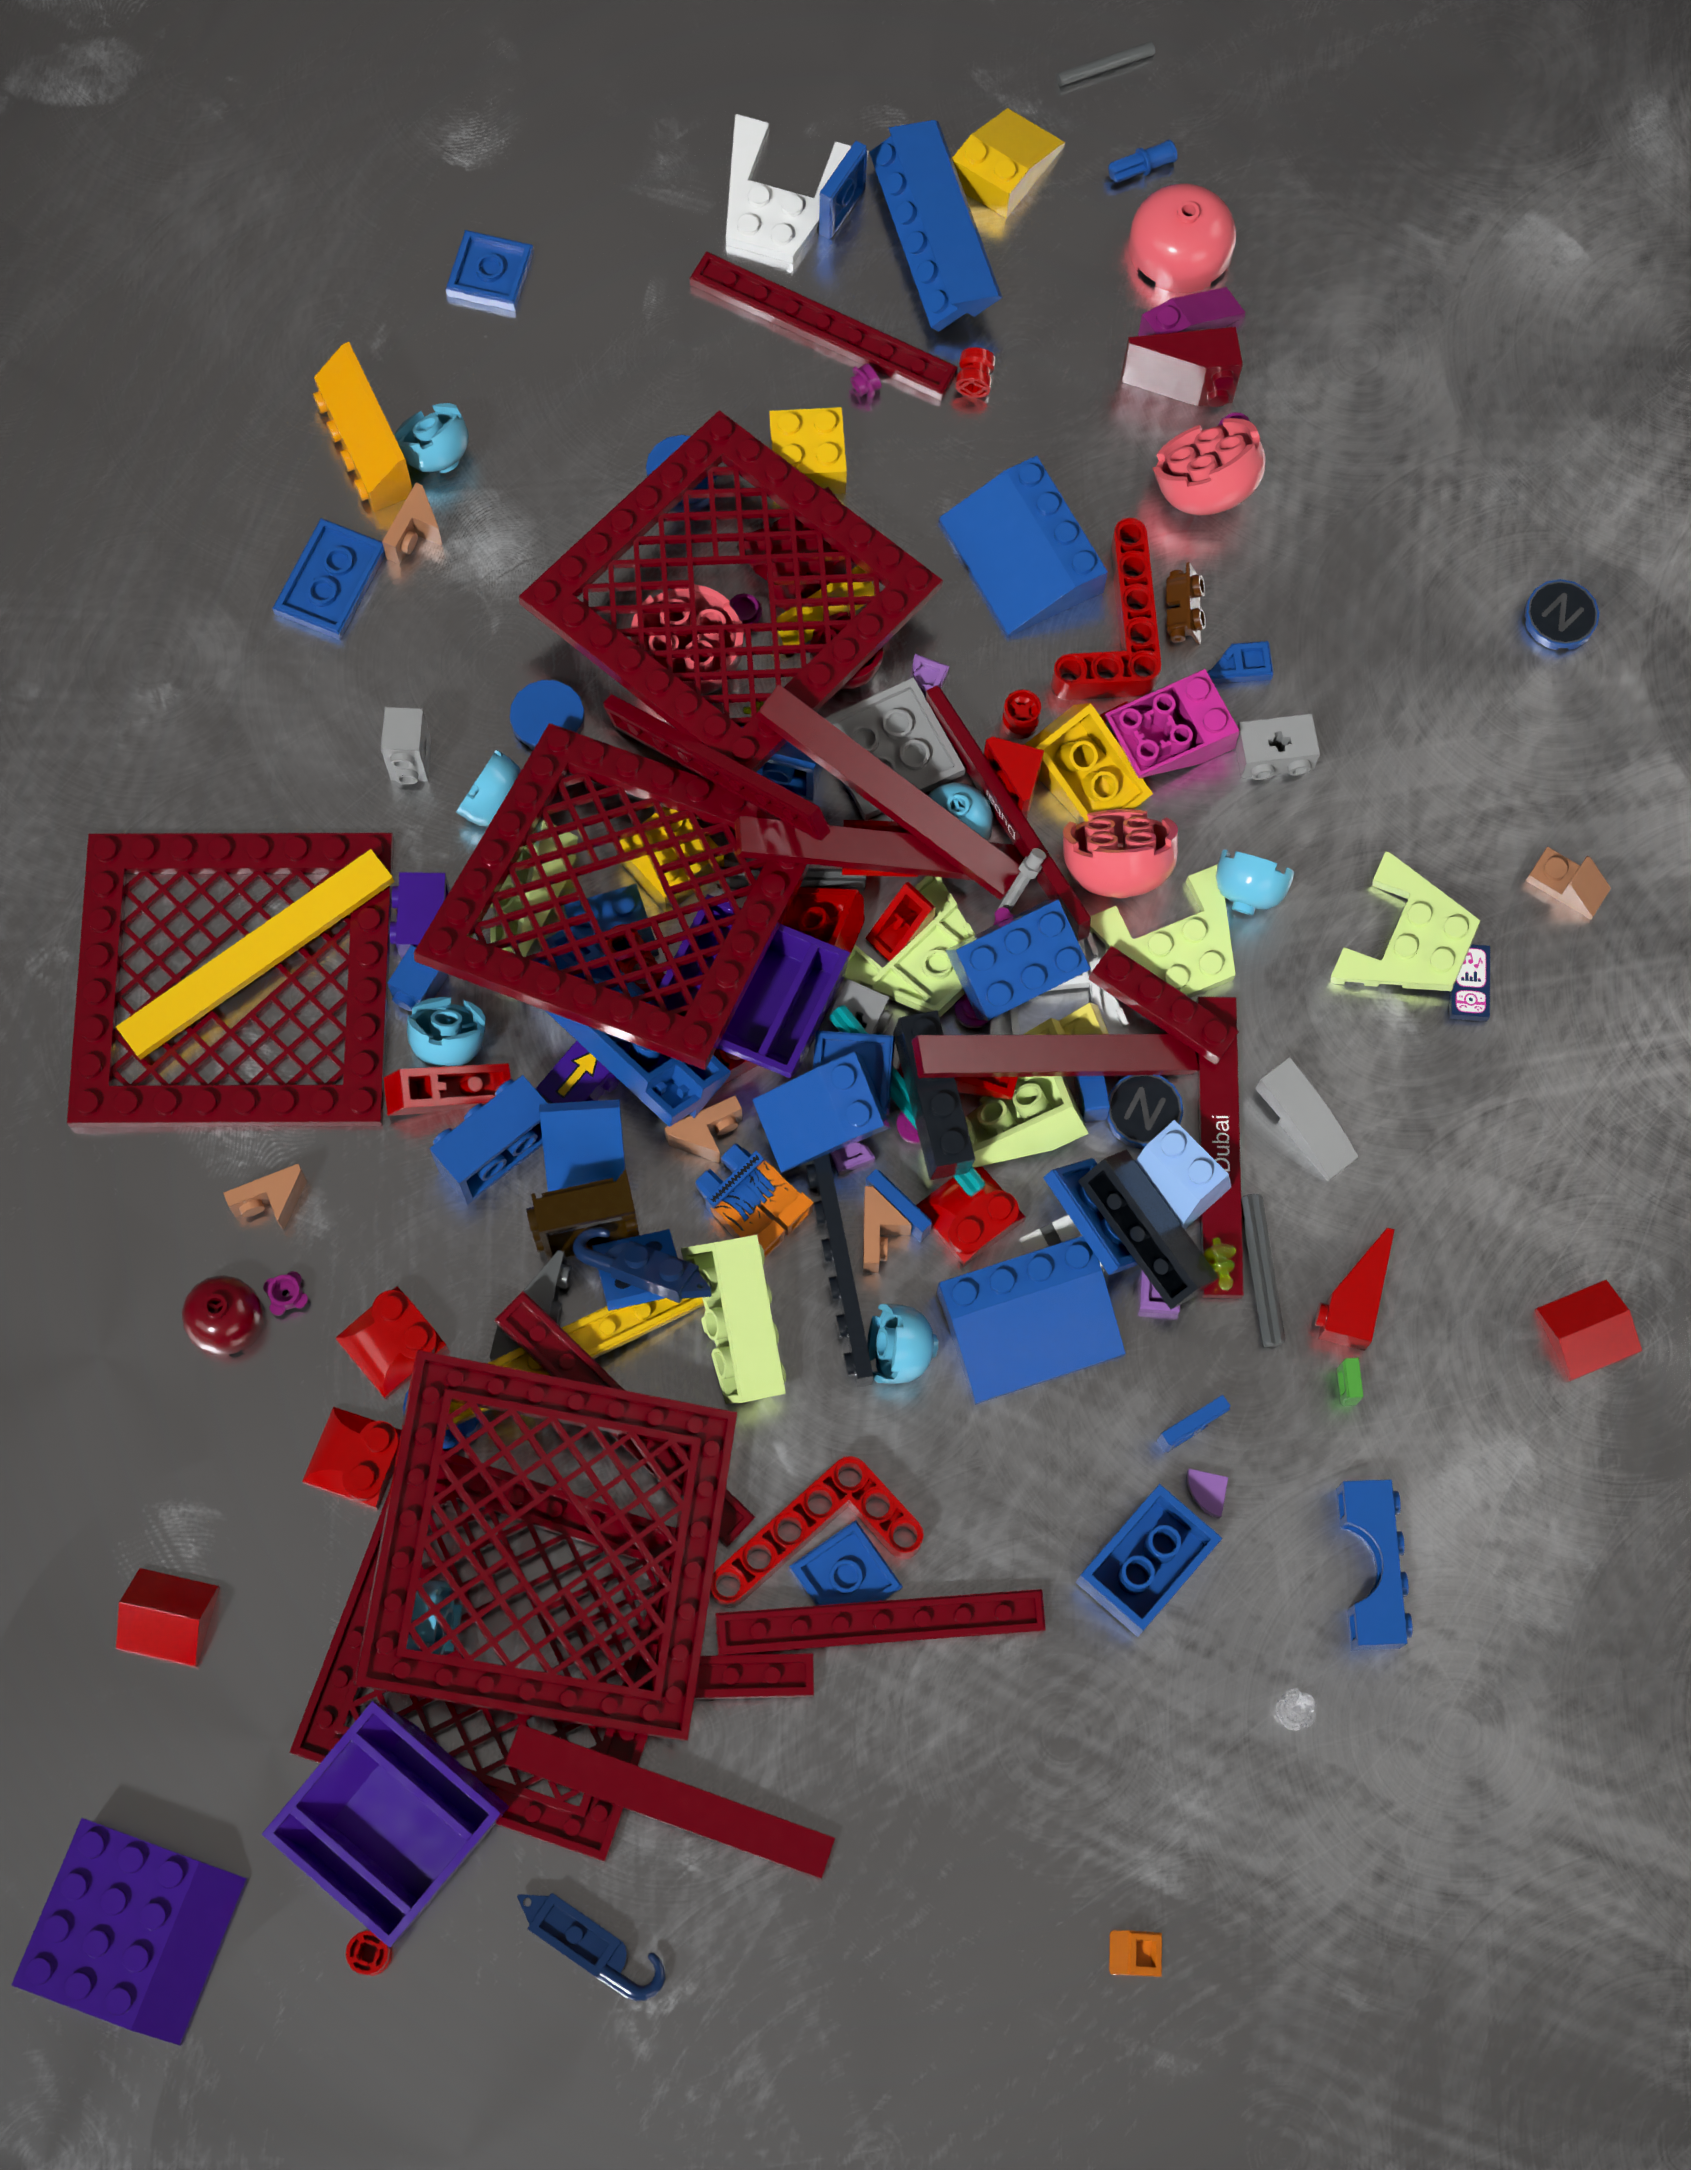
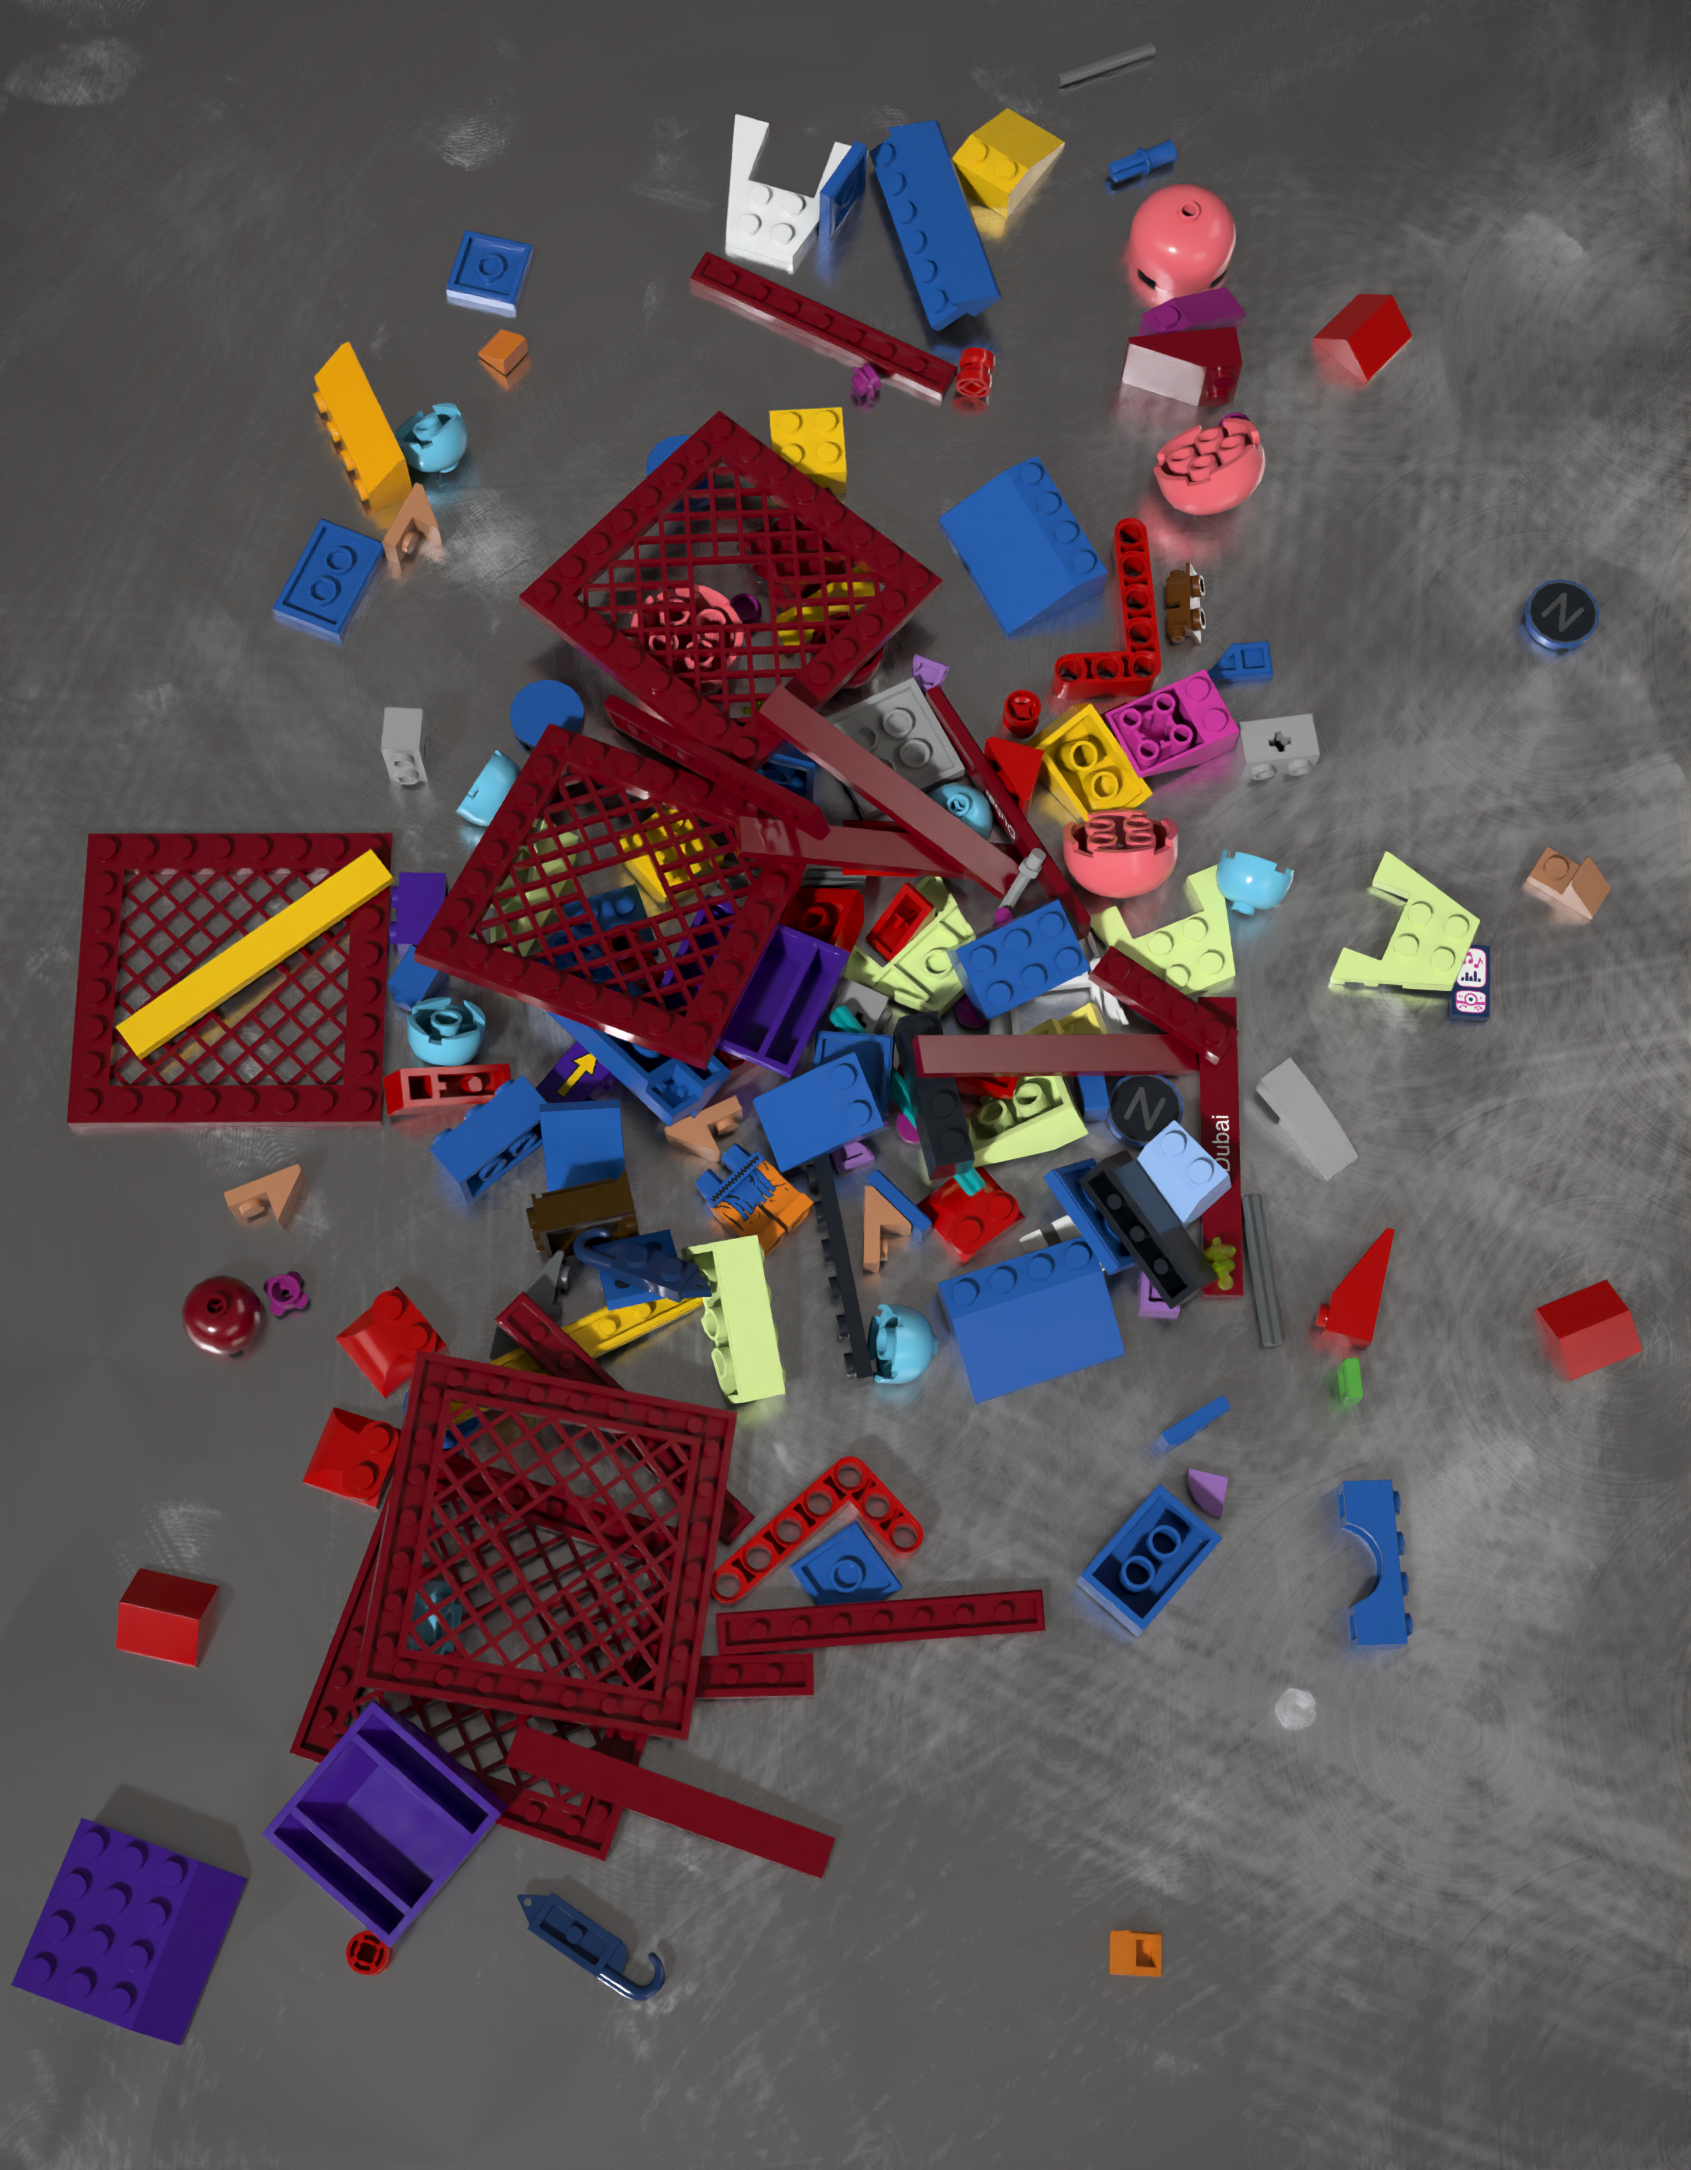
(504, 350): none -> orange slope
(1365, 335): none -> red slope

